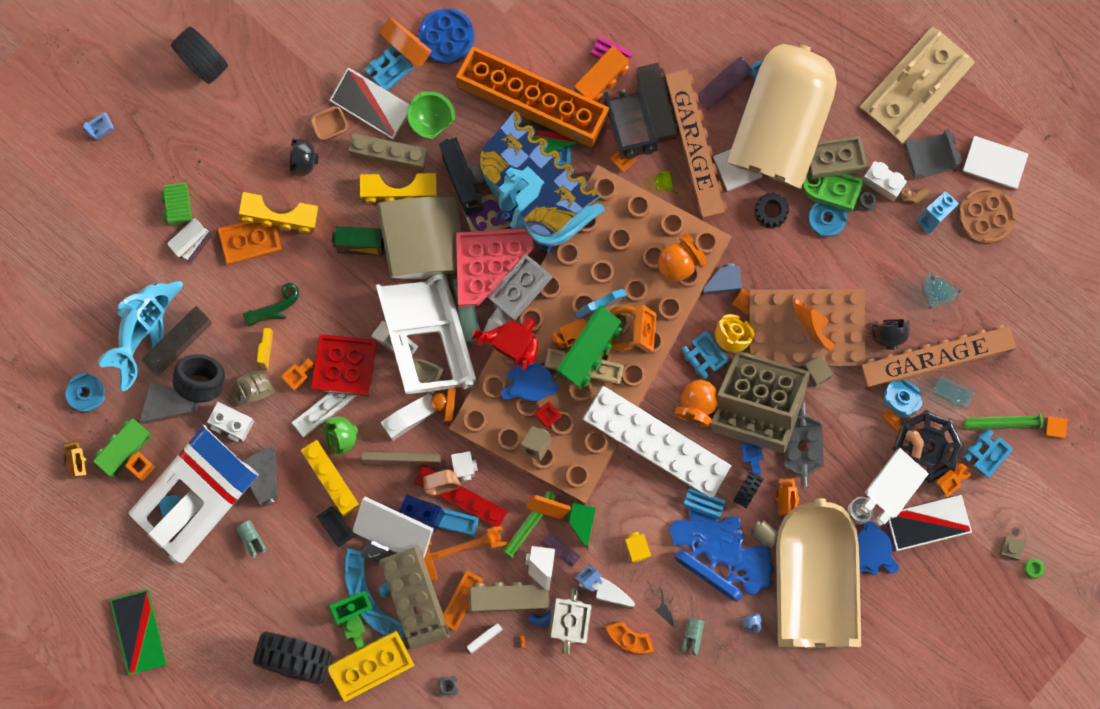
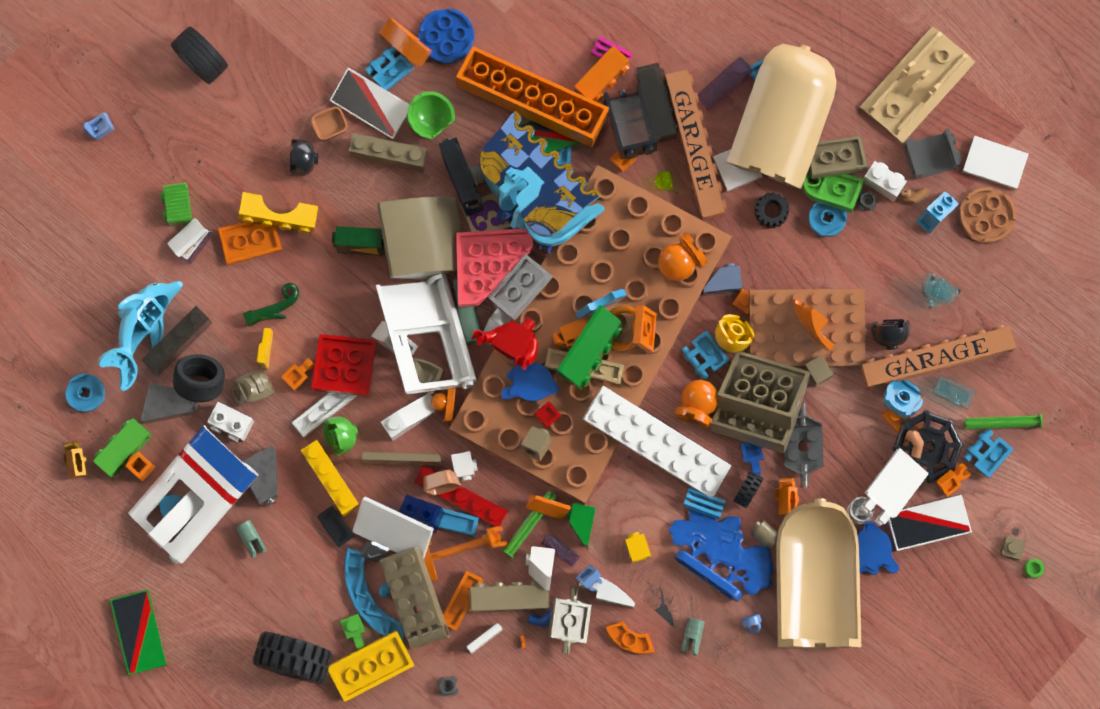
(348, 607): green slope -> none
(374, 189): yellow arch -> none
(1056, 427): orange tile -> none

